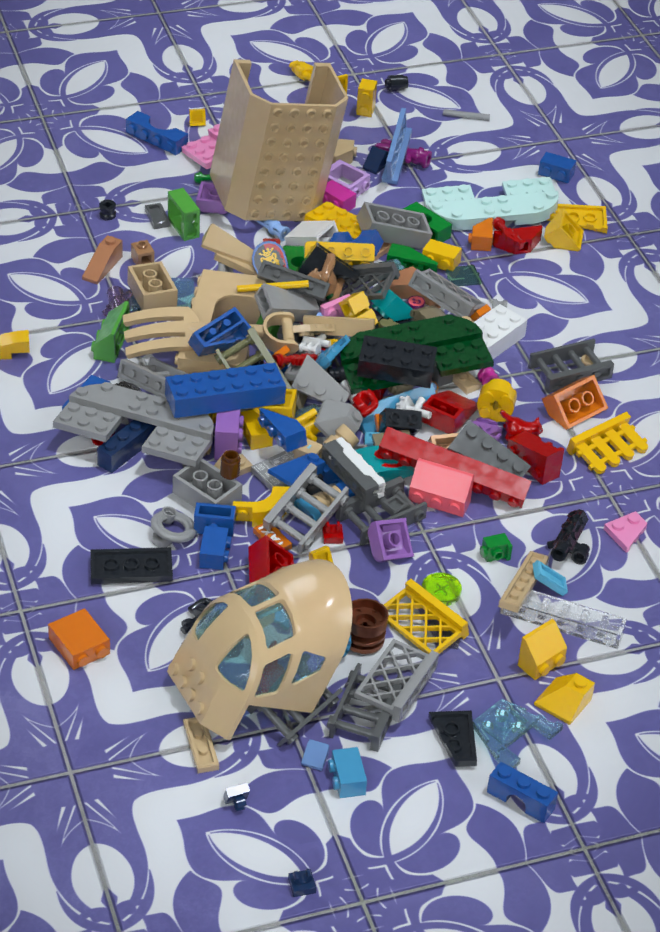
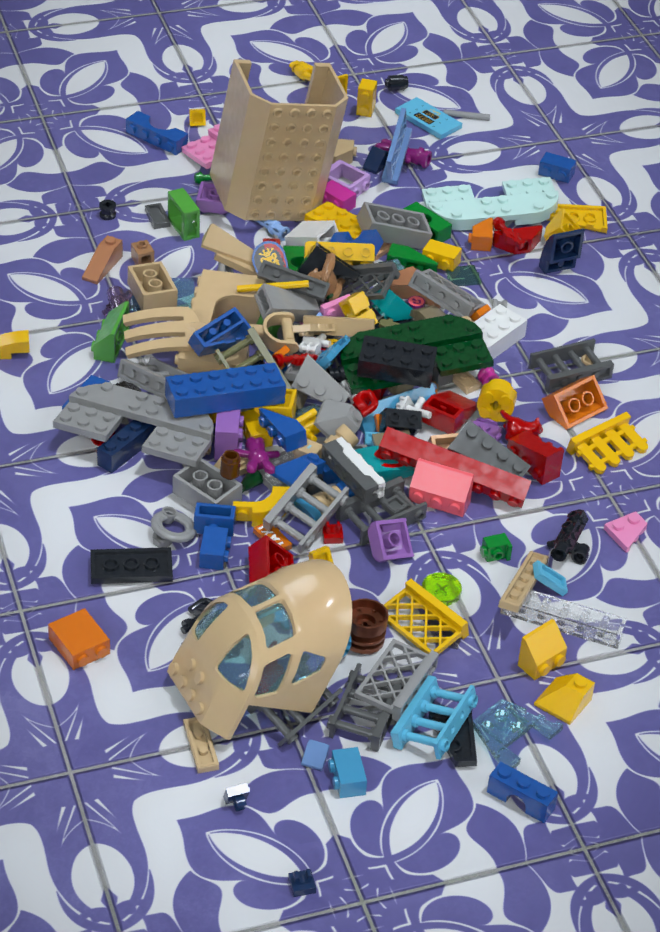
(251, 480): none -> dark green cone
(257, 456): none -> magenta animal
(422, 704): none -> medium azure fence
(429, 118): none -> medium azure tile
(561, 251): none -> dark blue slope

